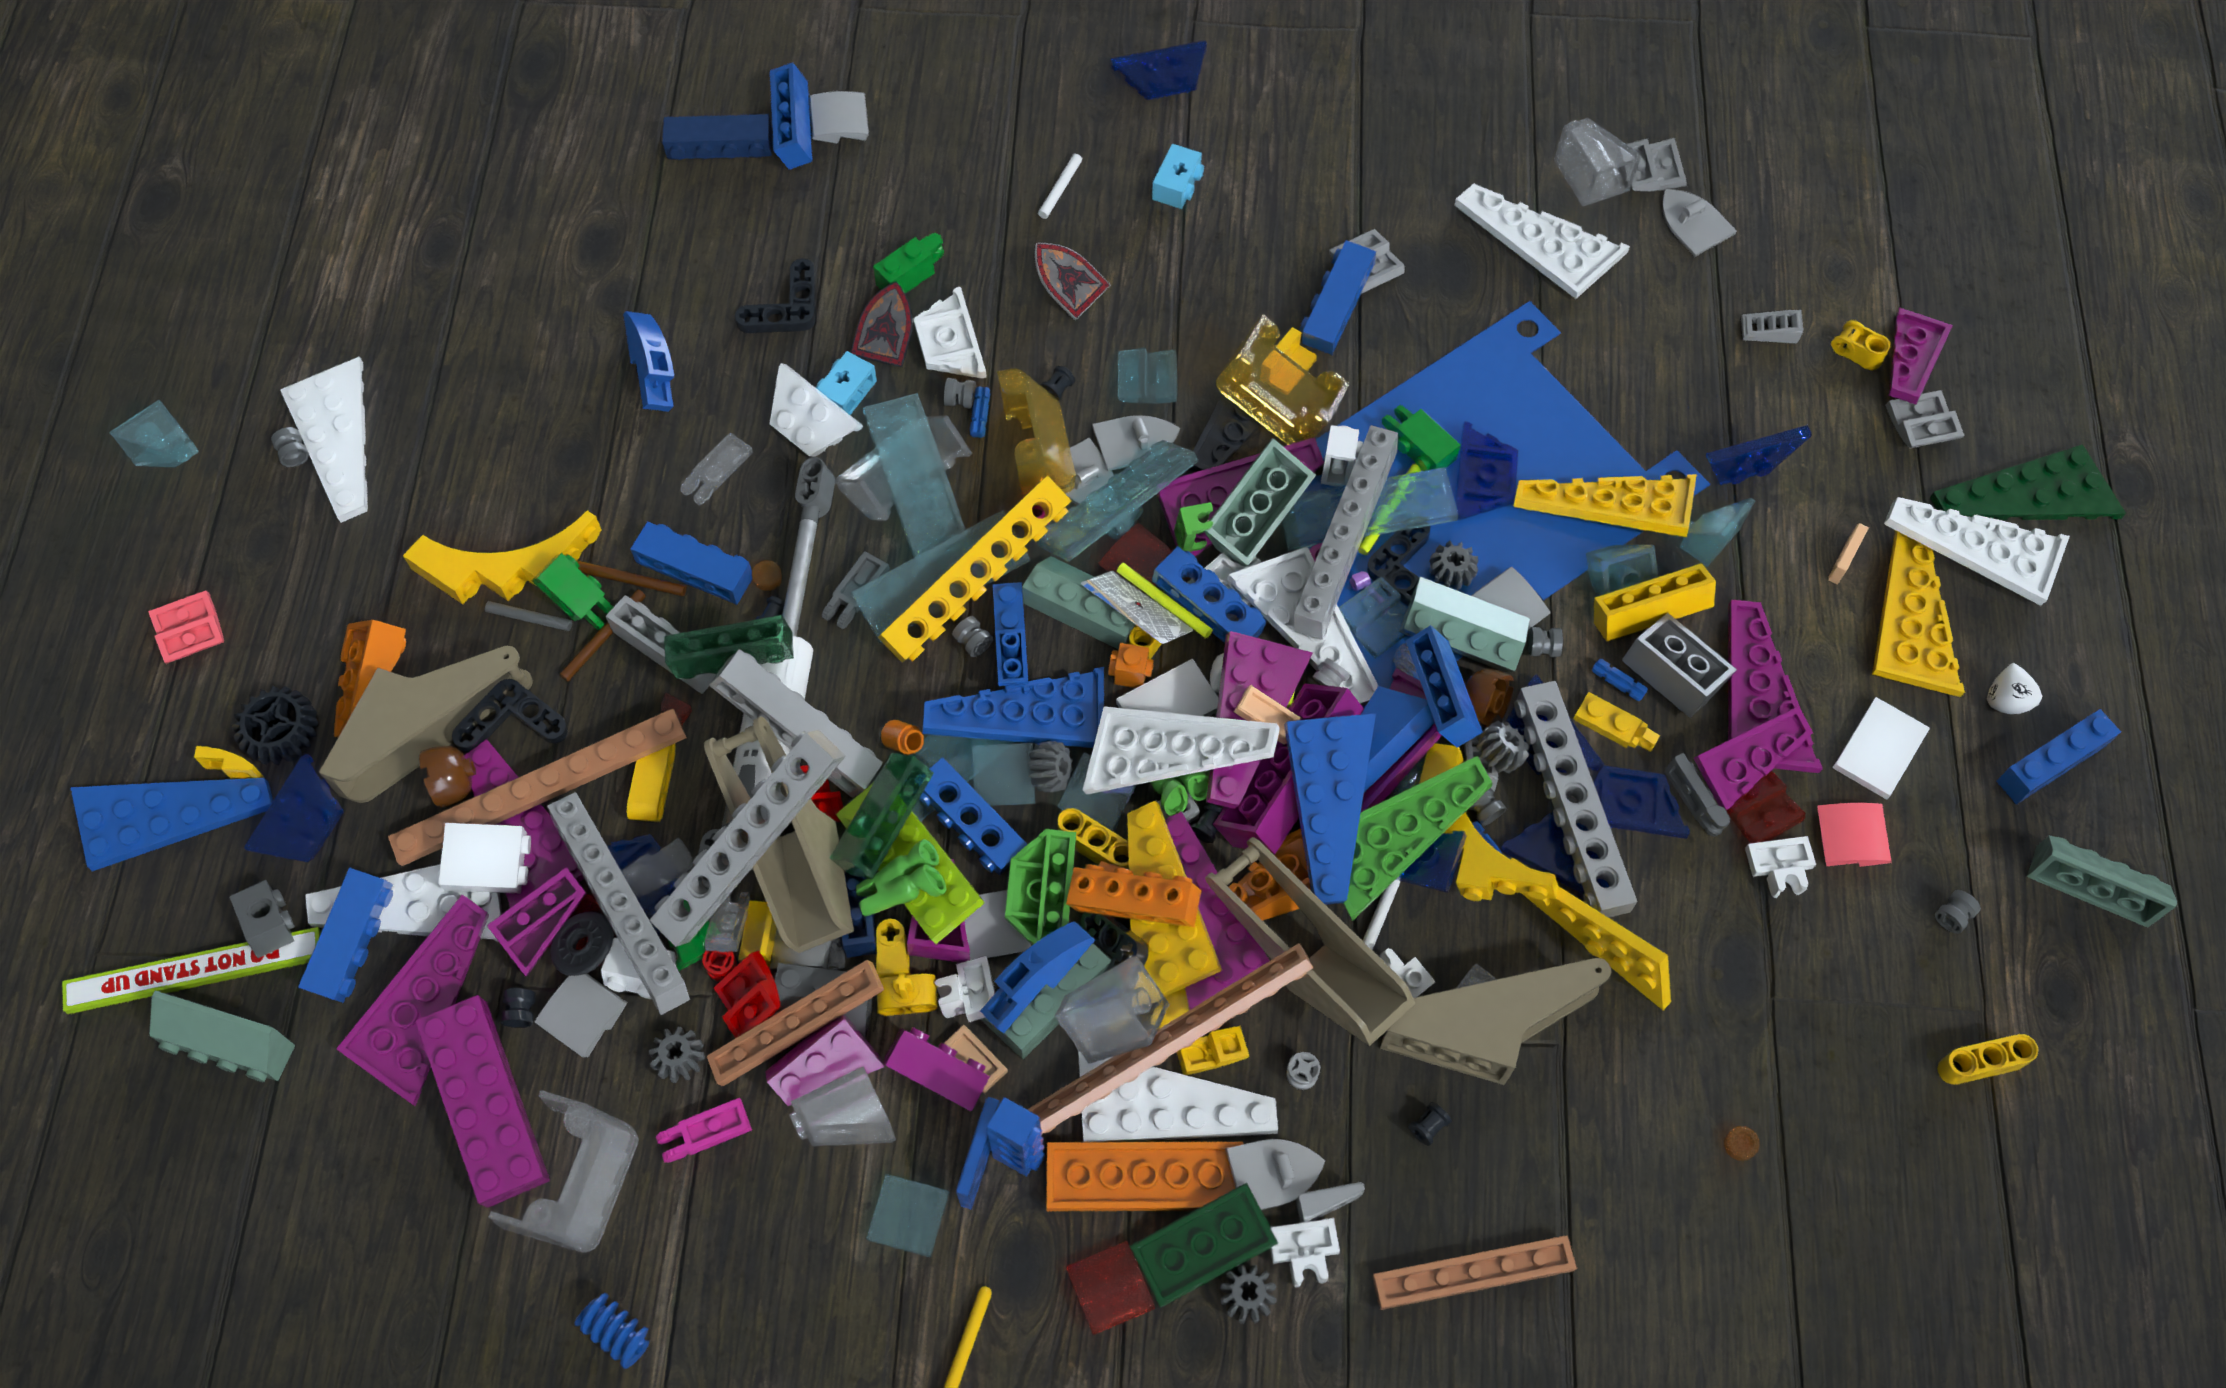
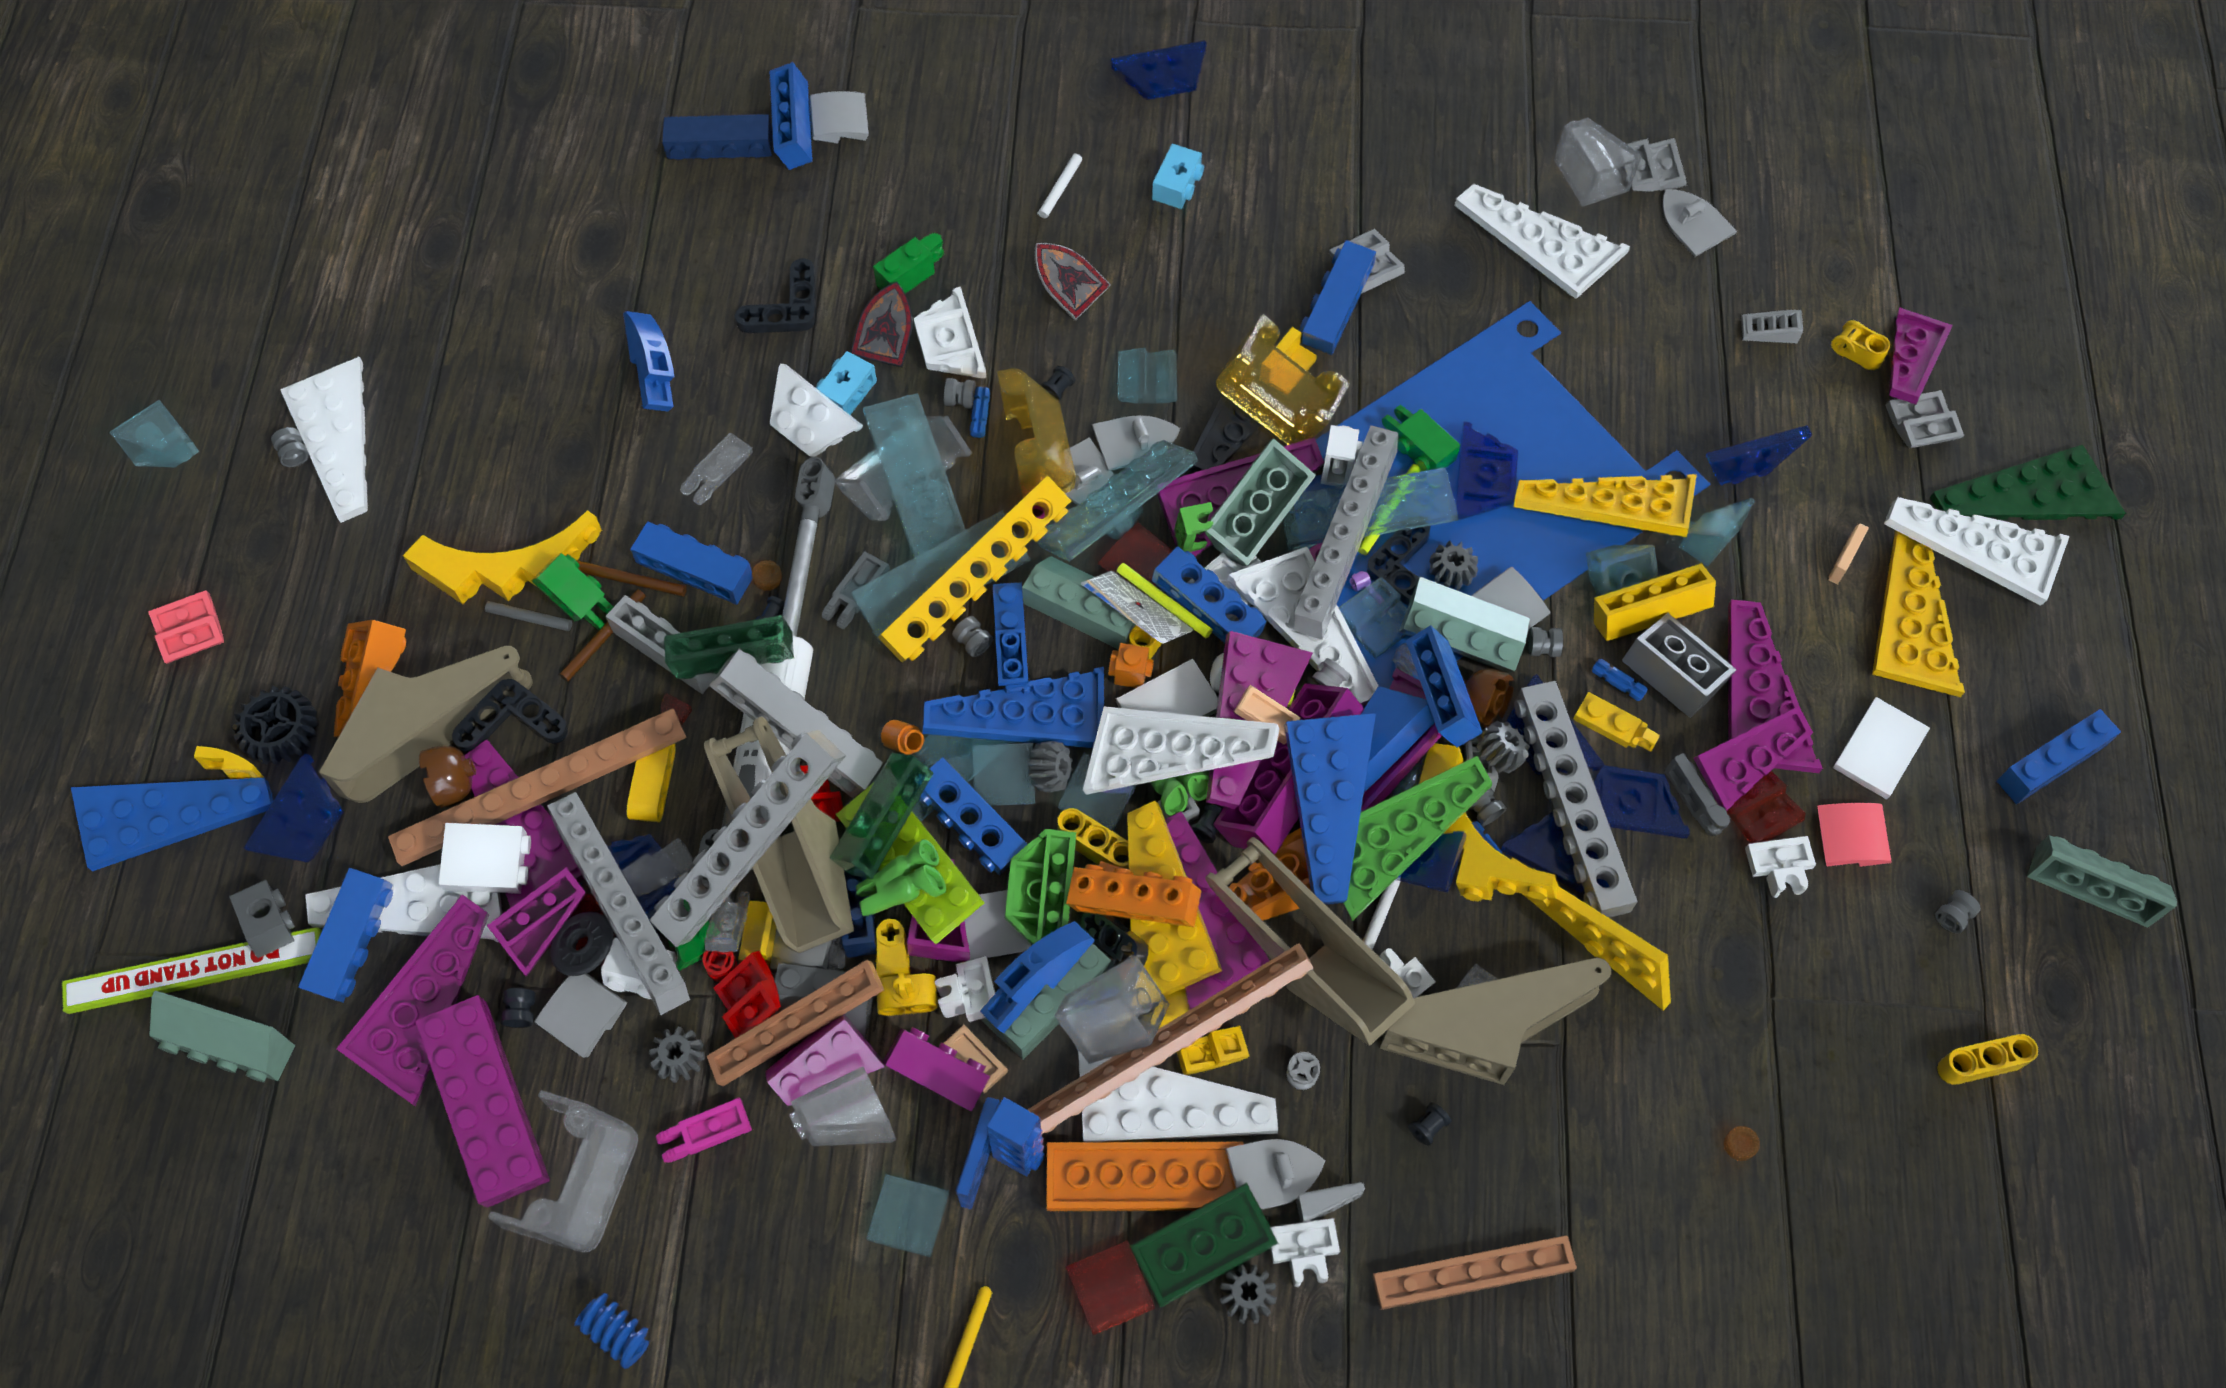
(2014, 691): white piece -> none

